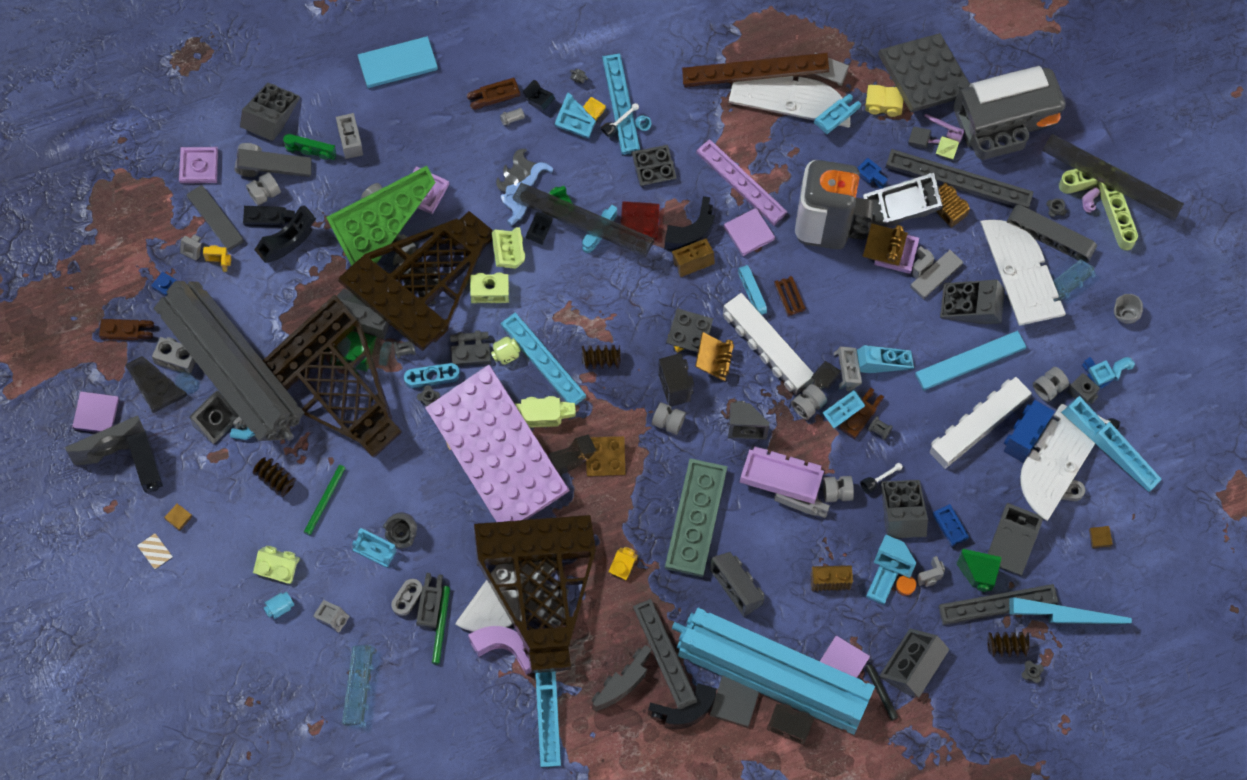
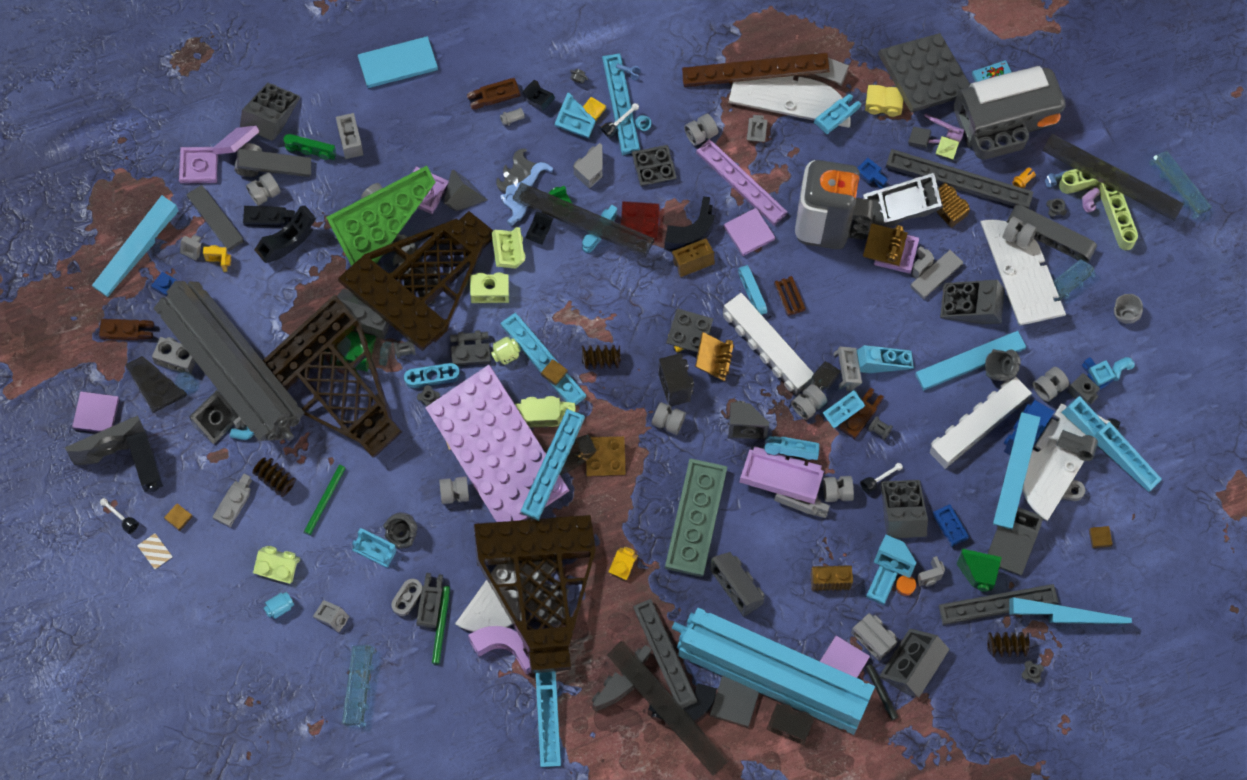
(128, 524): none -> black hinge
(136, 246): none -> medium azure slope
(233, 501): none -> light grey hinge
(235, 140): none -> lavender tile
(454, 490): none -> light grey wheel
(461, 193): none -> dark grey slope
(552, 464): none -> medium azure tile
(554, 372): none -> pearl gold tile
(589, 168): none -> light grey slope
(630, 70): none -> medium blue hand
(668, 708): none -> clear smoke plate
(703, 128): none -> light grey wheel
(757, 128): none -> light grey bracket
(792, 447): none -> medium azure hinge
(874, 636): none -> light grey brick
(991, 71): none -> medium azure tile
(1002, 364): none -> dark grey hair
(1016, 471): none -> medium azure tile
(1019, 232): none -> light grey wheel
(1023, 178): none -> light orange pin
(1051, 179): none -> medium blue hand
(1082, 446): none -> dark grey piece
(1181, 183): none -> clear light blue hinge

